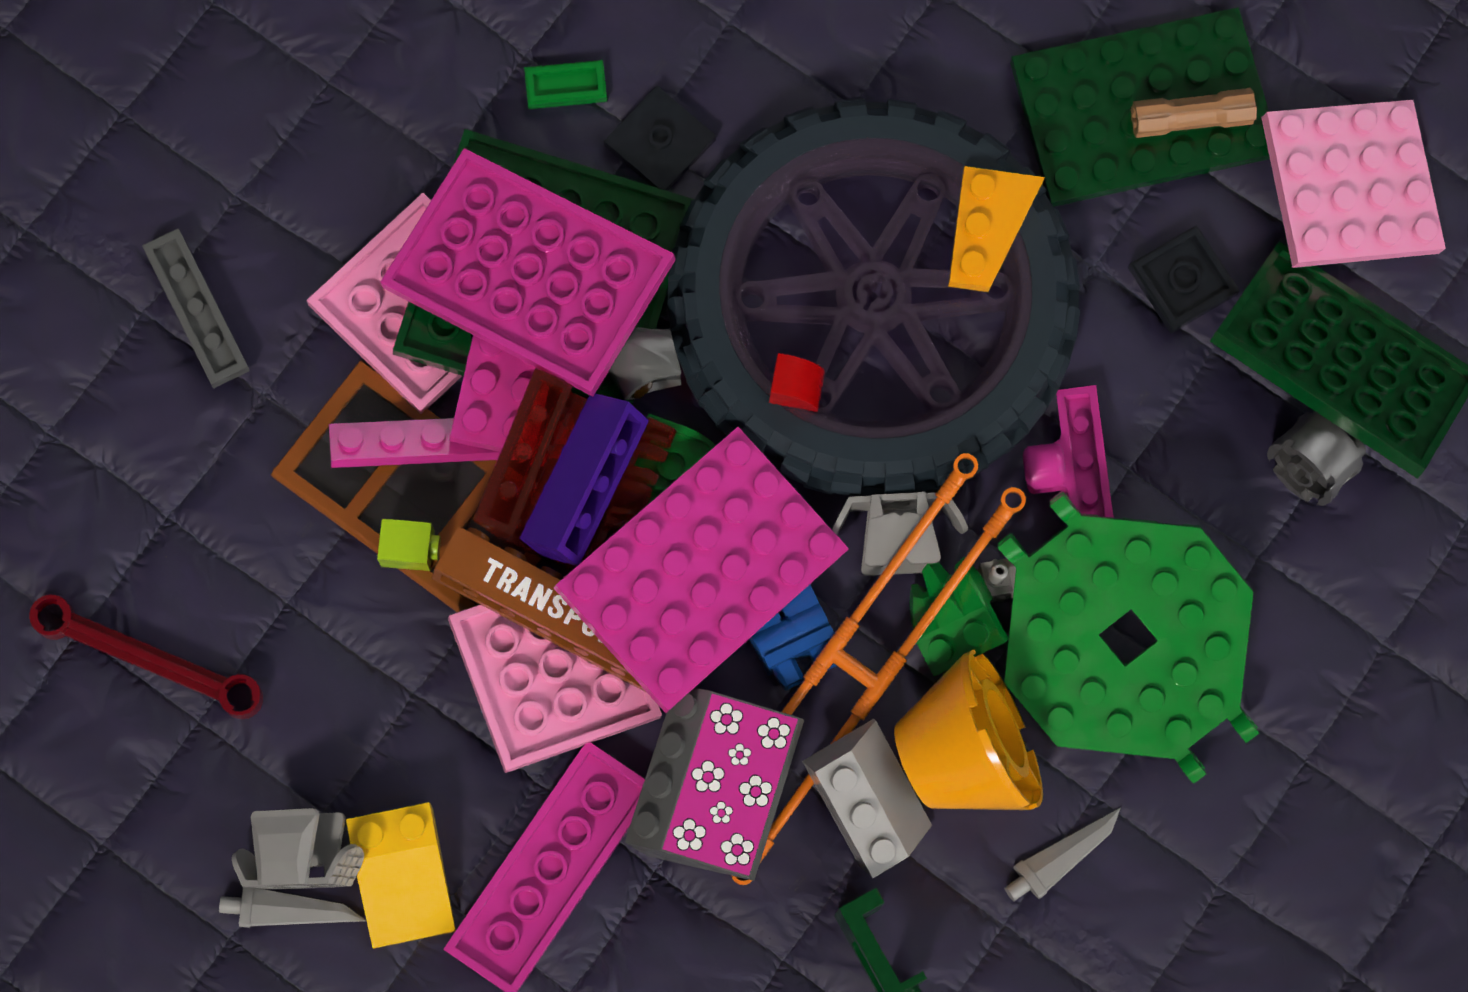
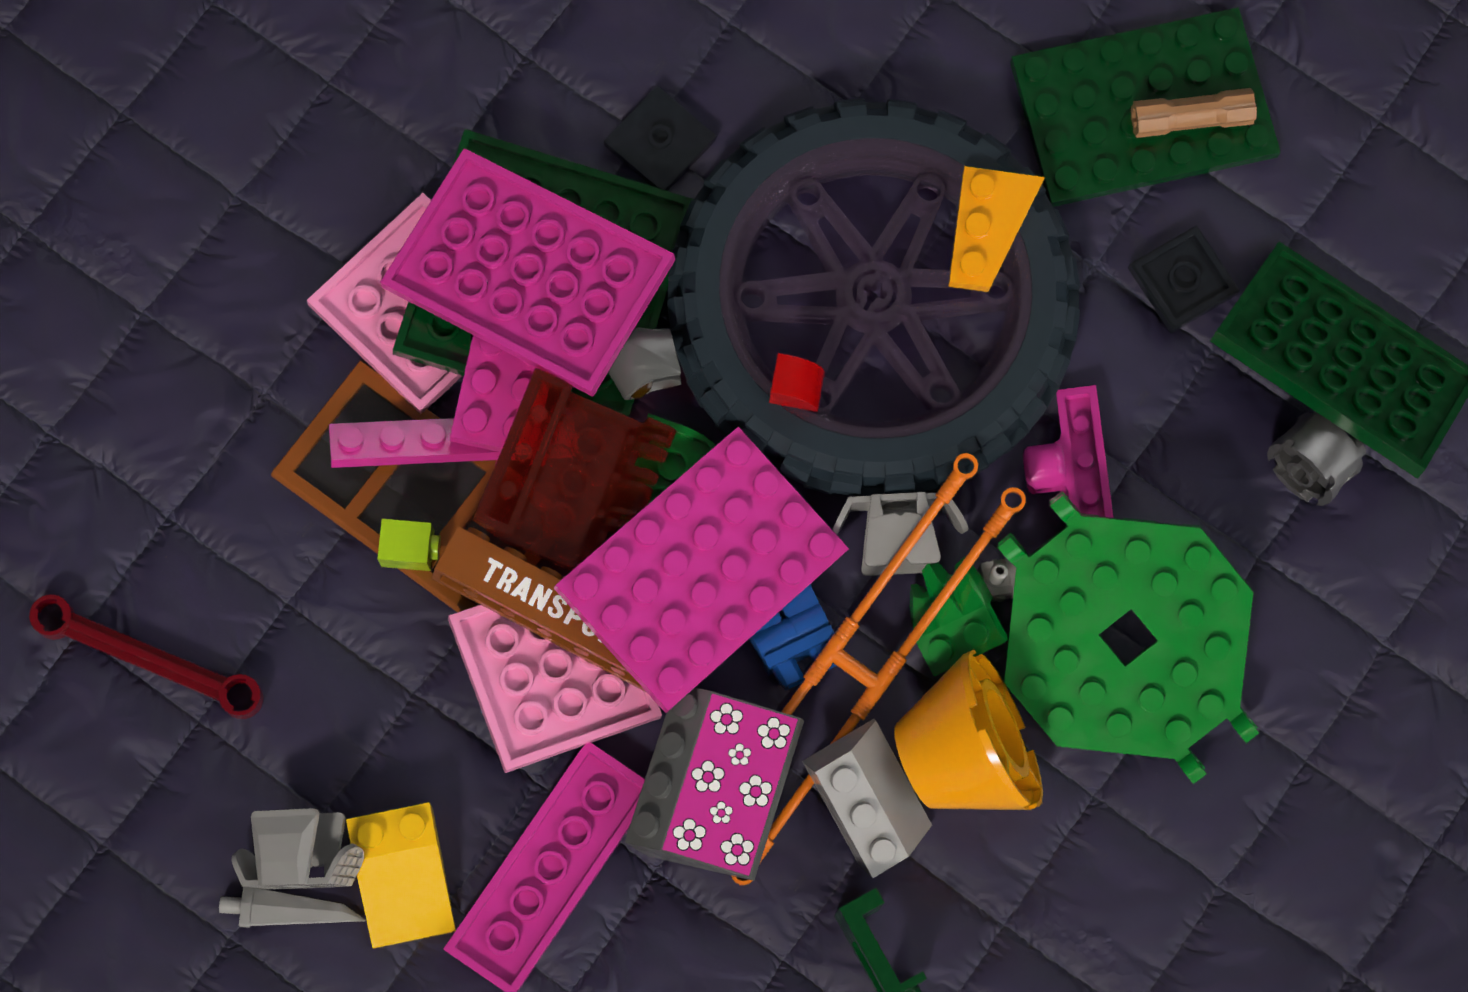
(195, 308): dark grey plate -> none
(565, 84): green tile -> none
(584, 479): dark purple brick -> none
(1051, 864): light grey bar -> none
(1353, 183): bright pink plate -> none

